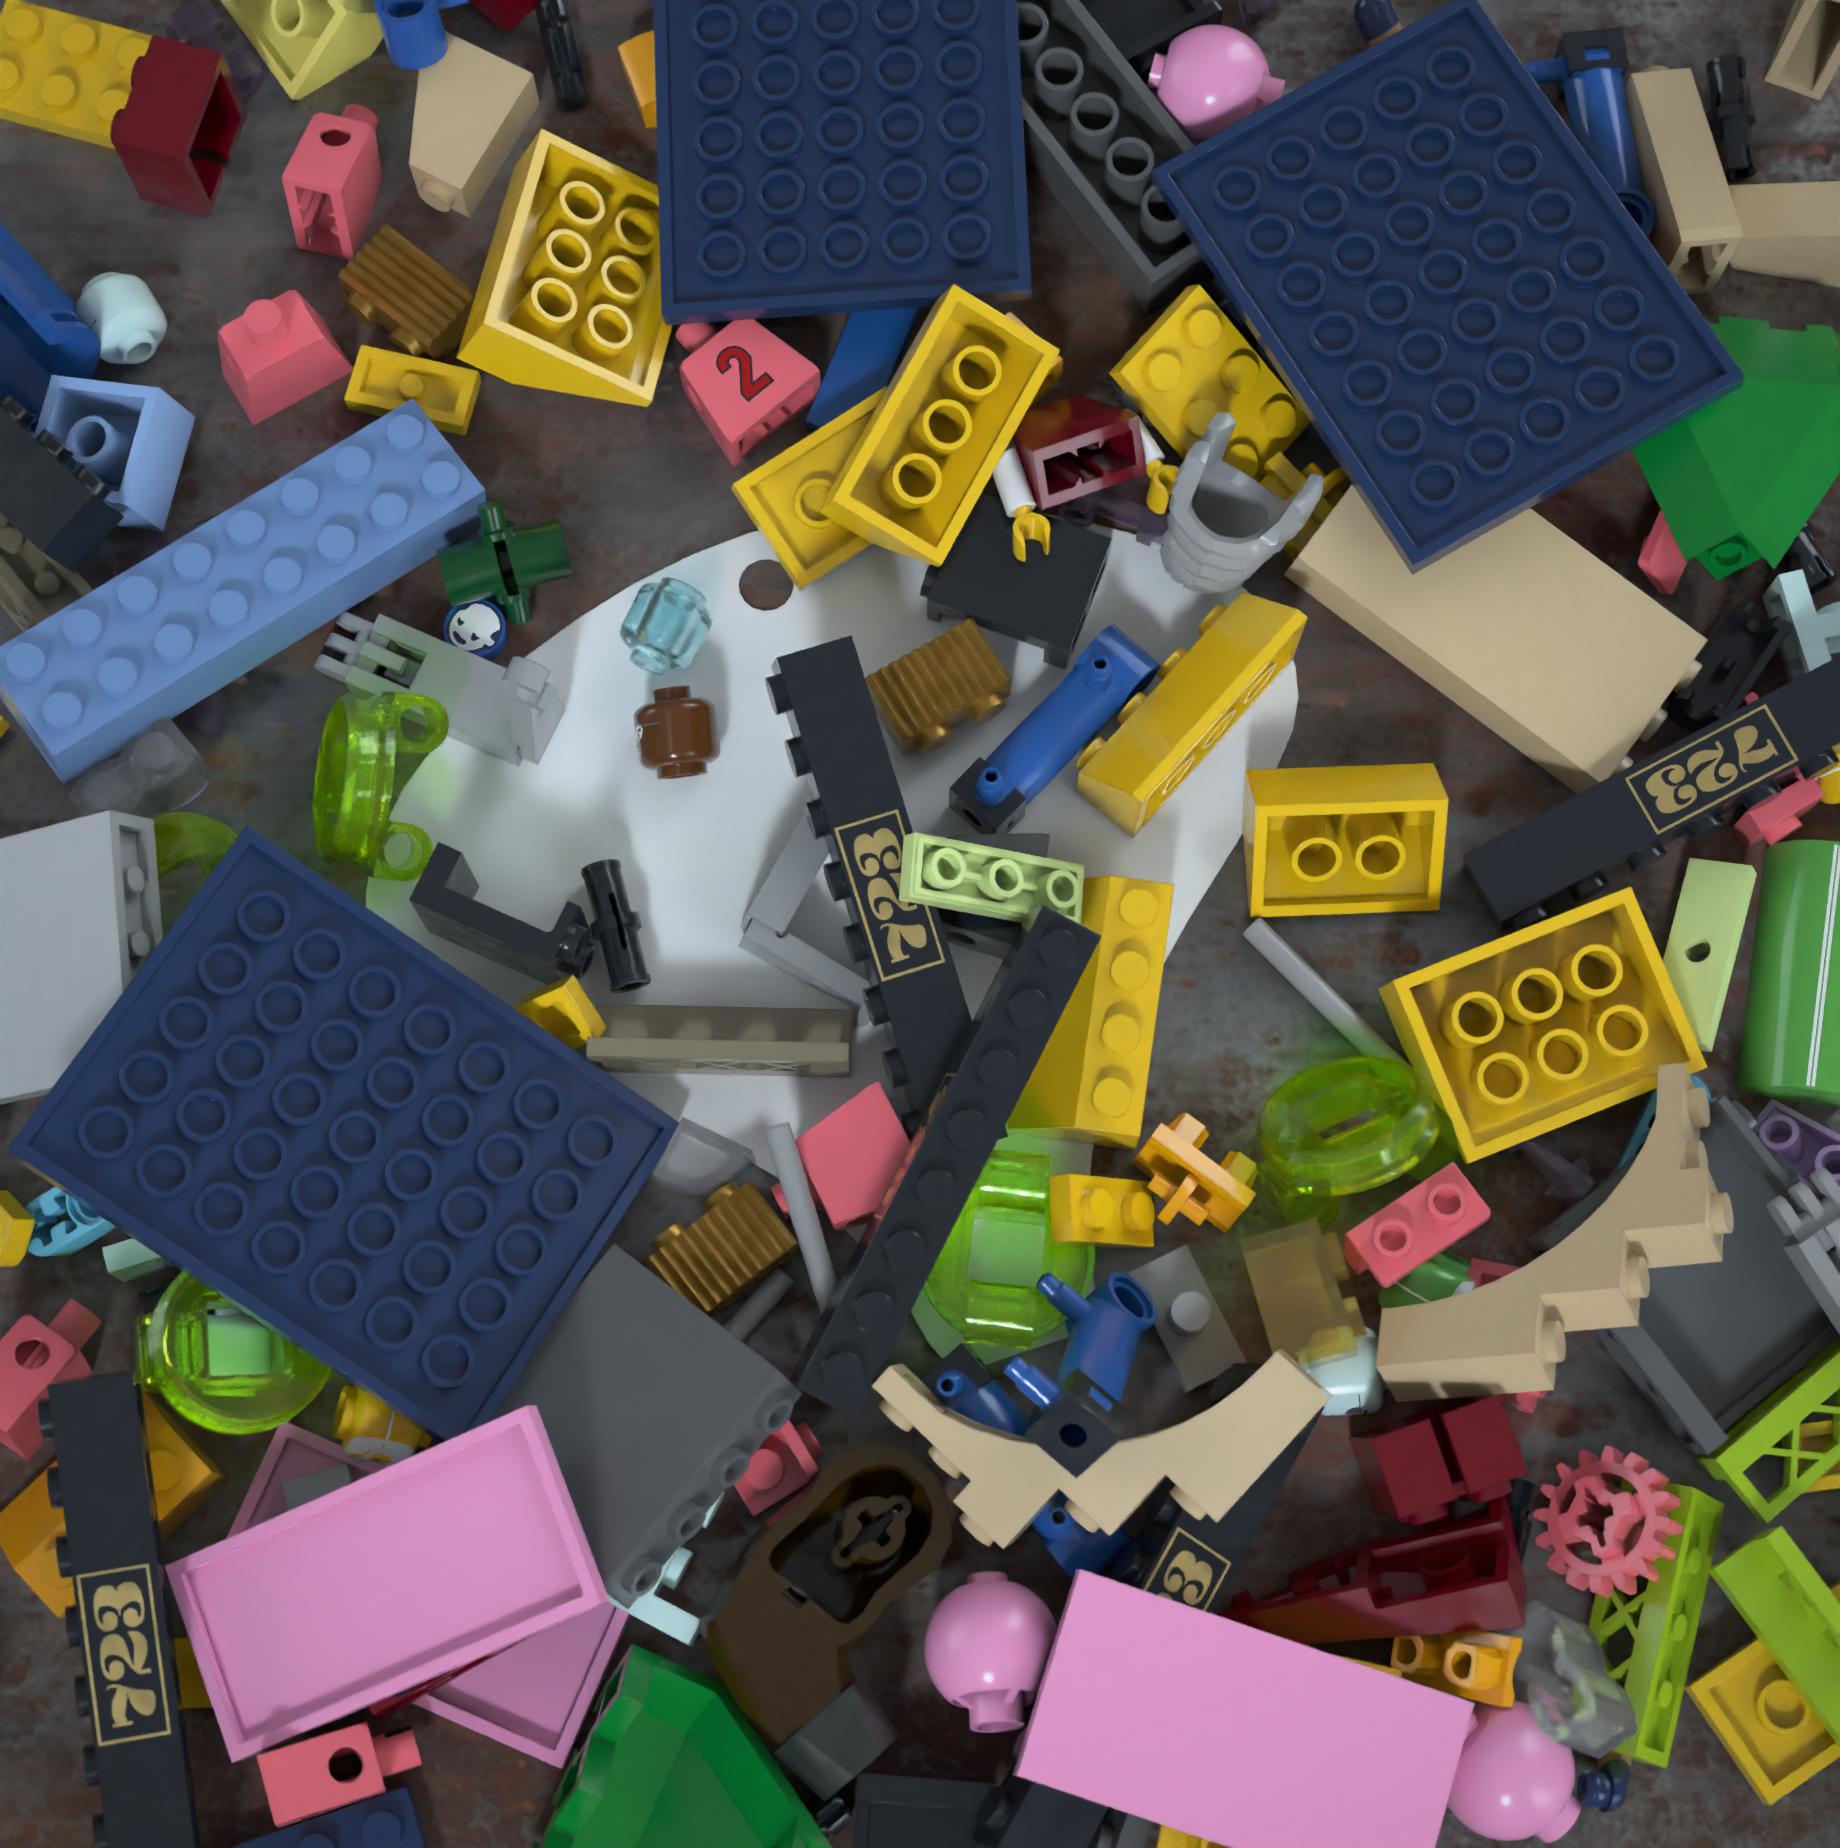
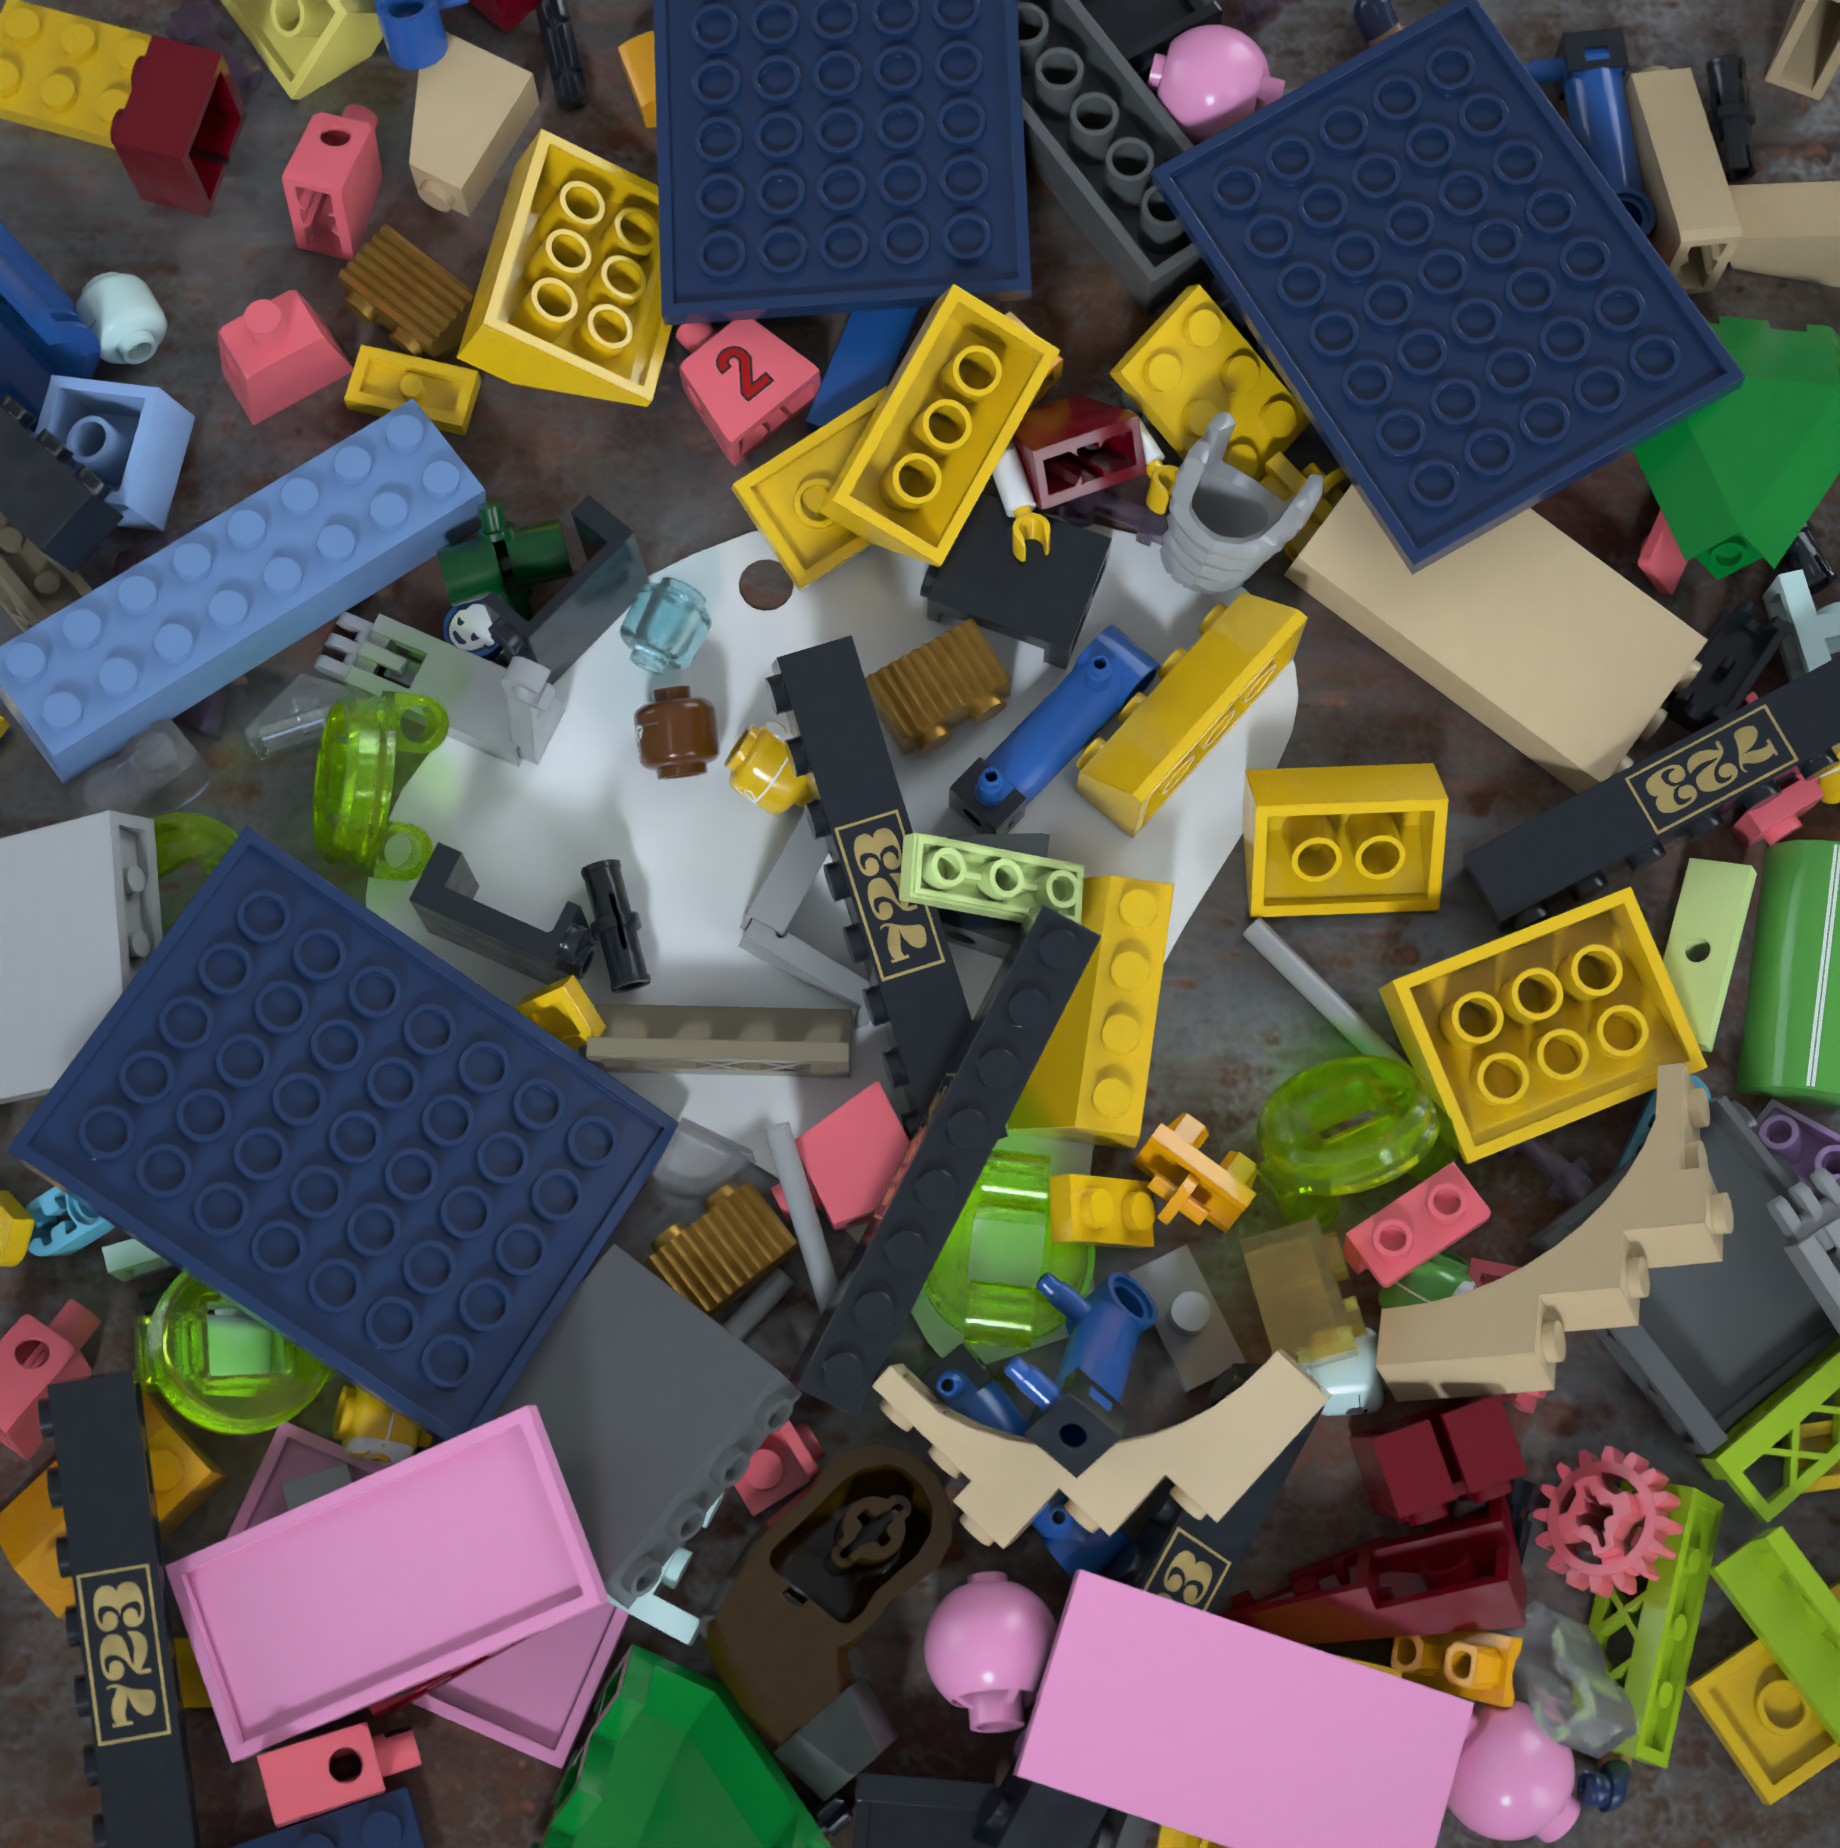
(296, 716): none -> clear slope
(584, 605): none -> black panel
(763, 770): none -> yellow head

